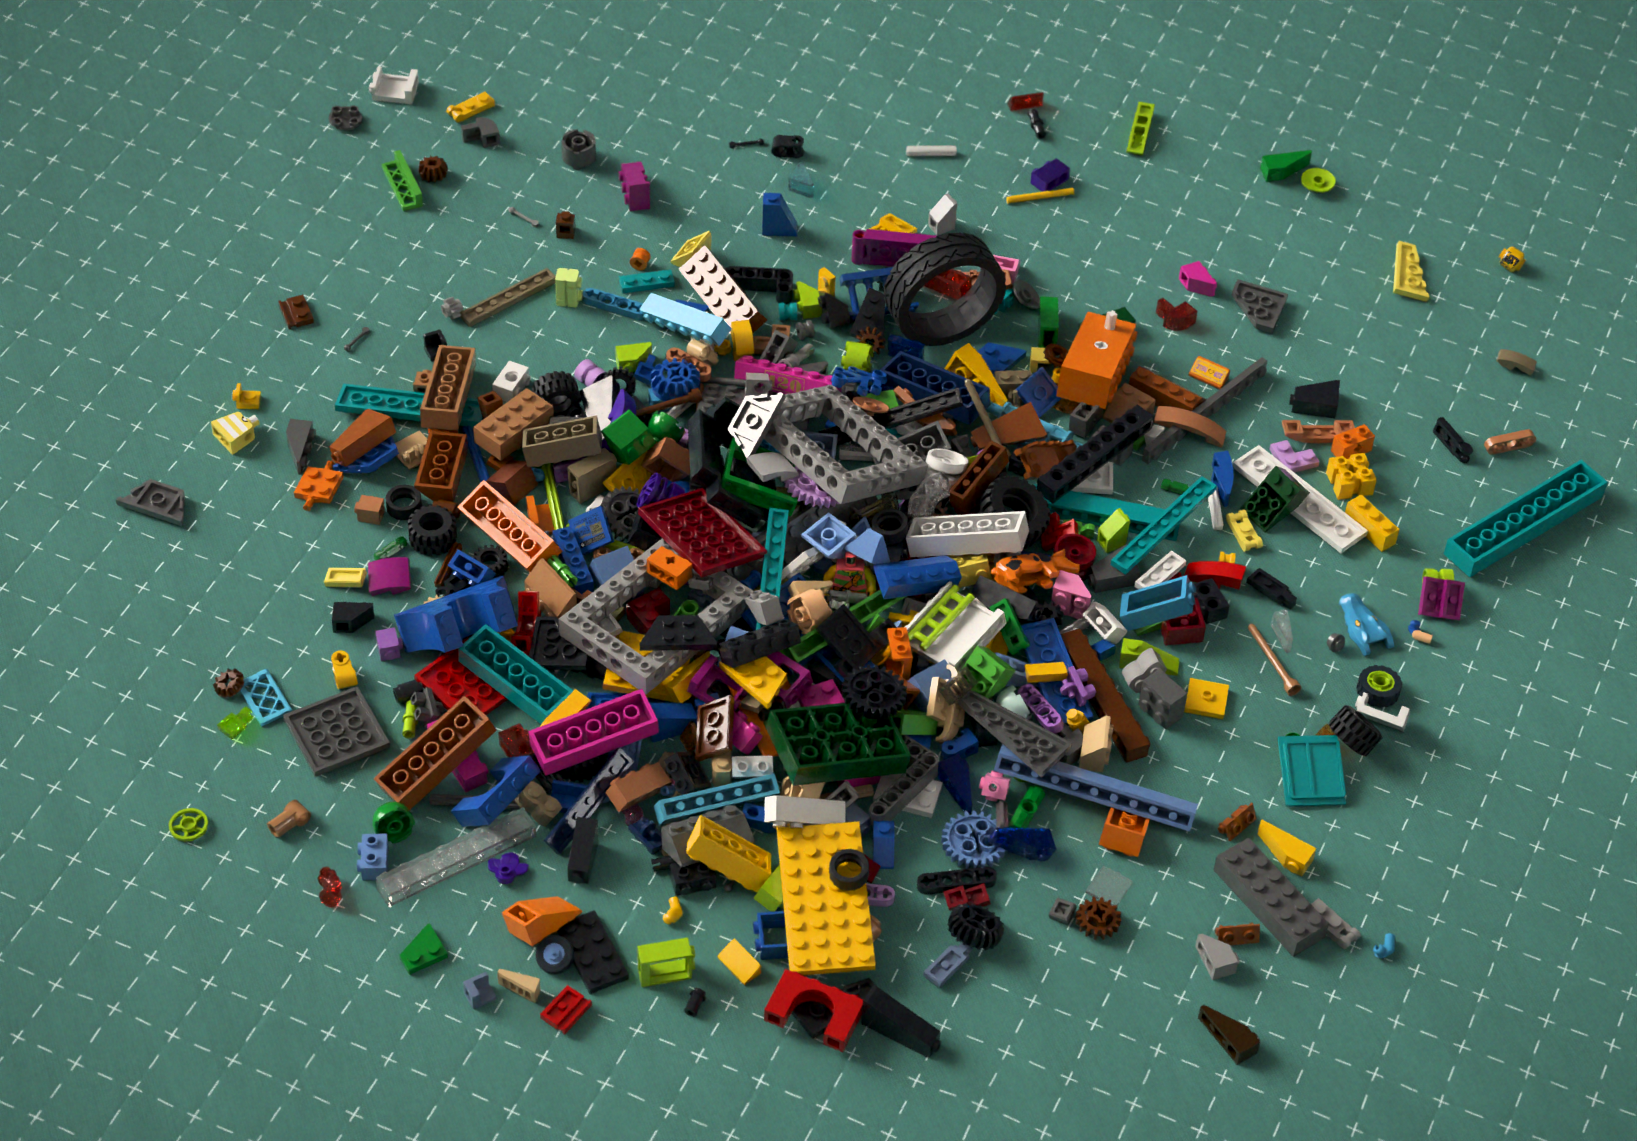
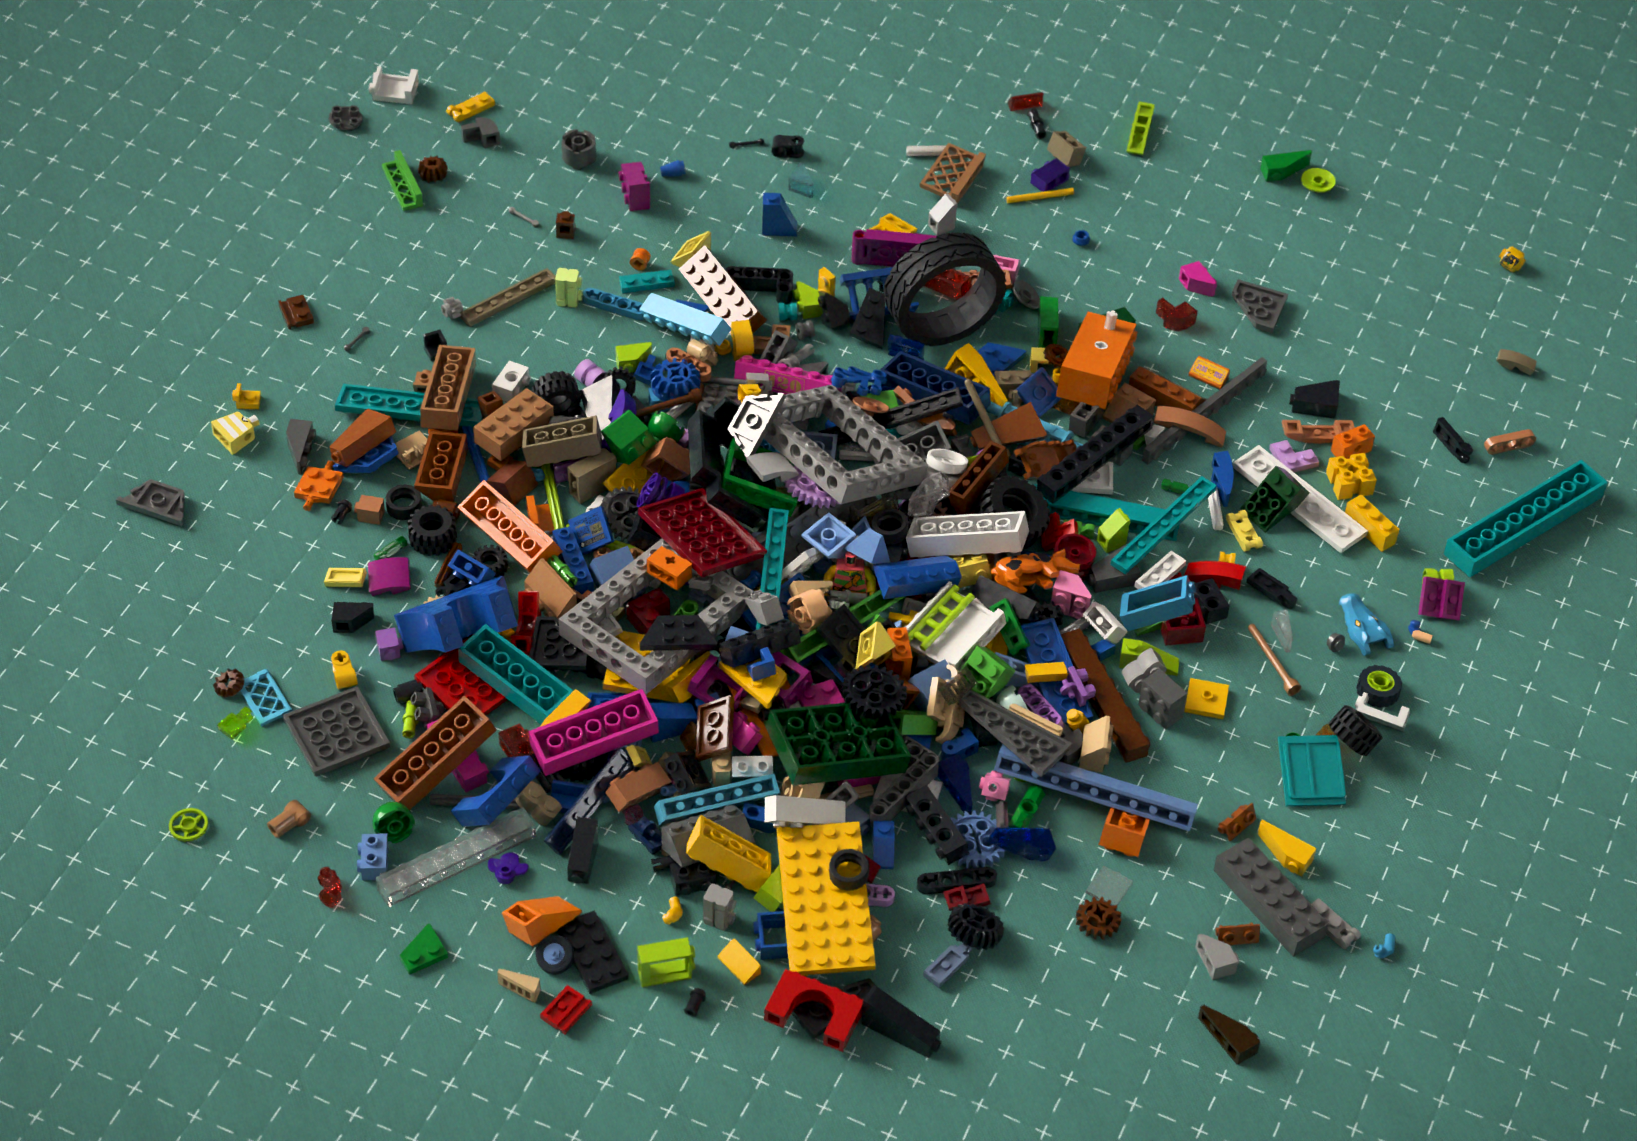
(343, 508): none -> black pin
(478, 990): sand blue panel -> none
(638, 756): none -> light yellow tile
(673, 169): none -> blue cone
(718, 907): none -> light grey brick
(747, 390): none -> yellow piece
(762, 668): none -> blue panel
(858, 356): lime brick -> none
(870, 335): reddish brown gear -> none
(873, 644): none -> light yellow slope
(924, 800): none -> black brick
(964, 178): none -> medium nougat fence
(1044, 723): none -> tan axle
(1062, 911): dark grey tile -> none
(1066, 148): none -> dark tan brick
(1081, 238): none -> blue plate
(1408, 274): light yellow wing -> none

